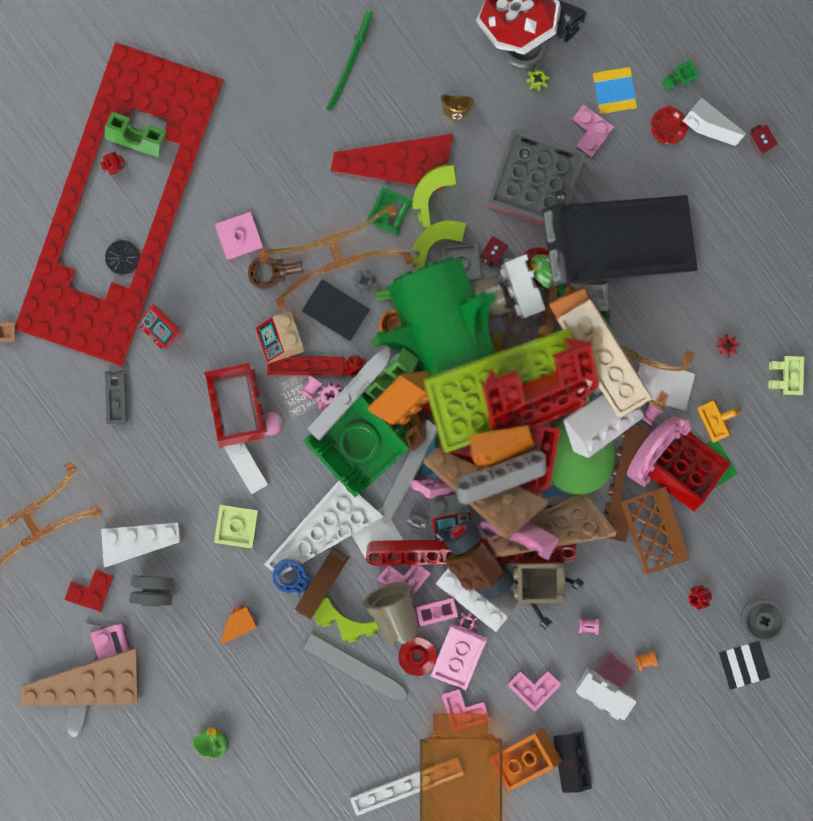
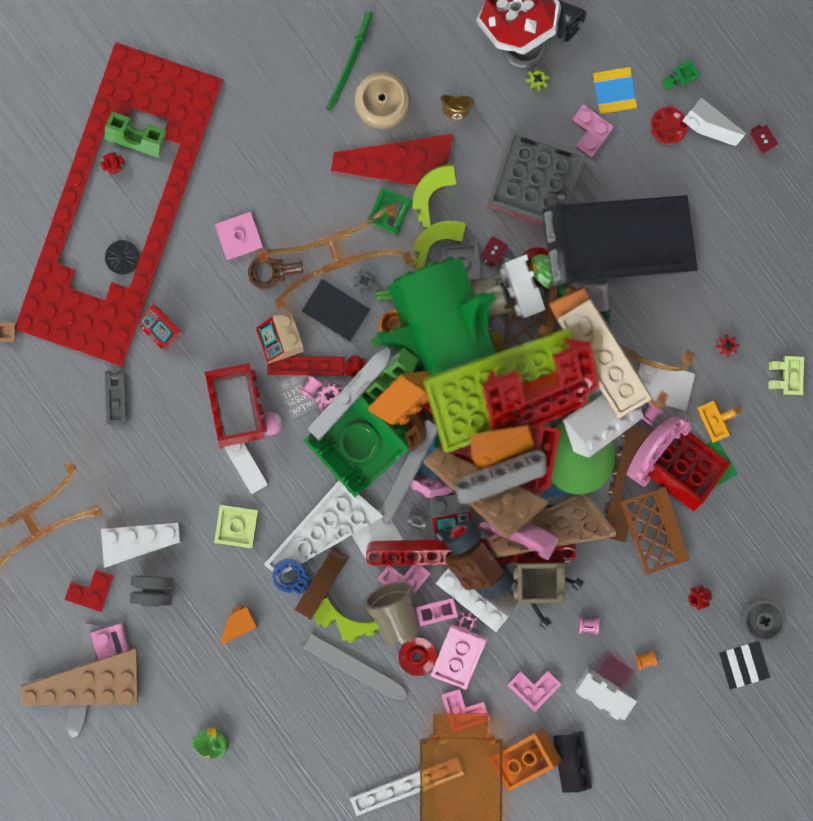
(380, 87): none -> tan piece

